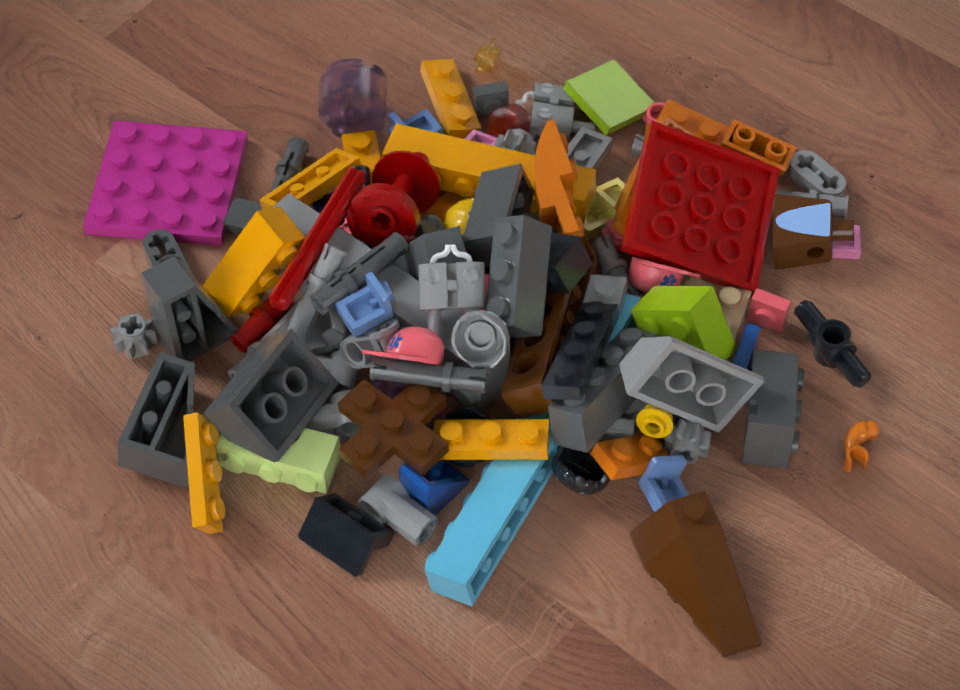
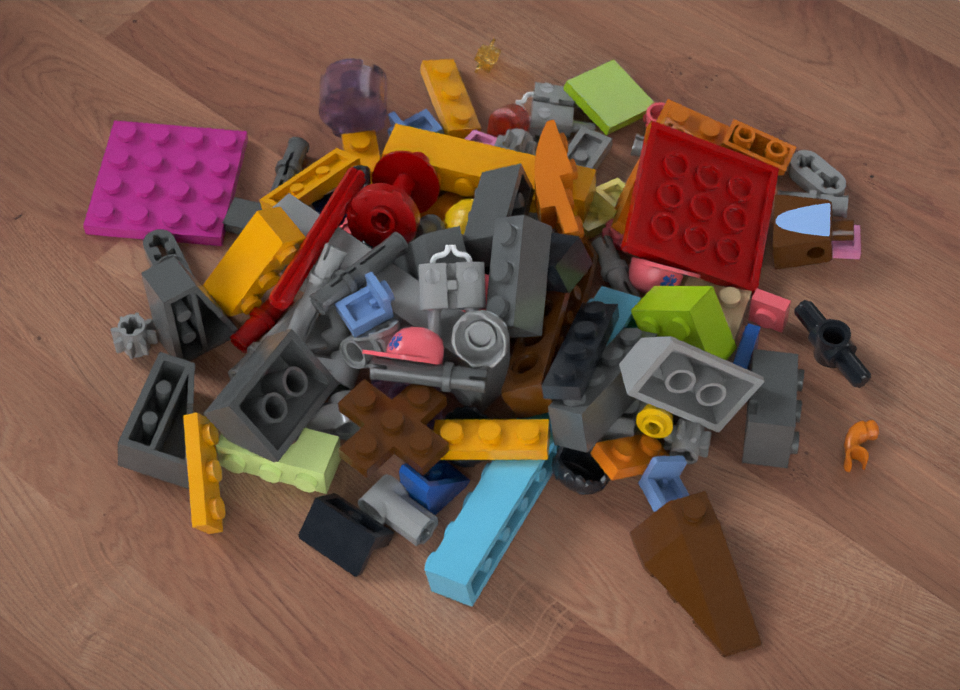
(489, 98): dark grey plate -> none
(607, 290): light grey plate -> none

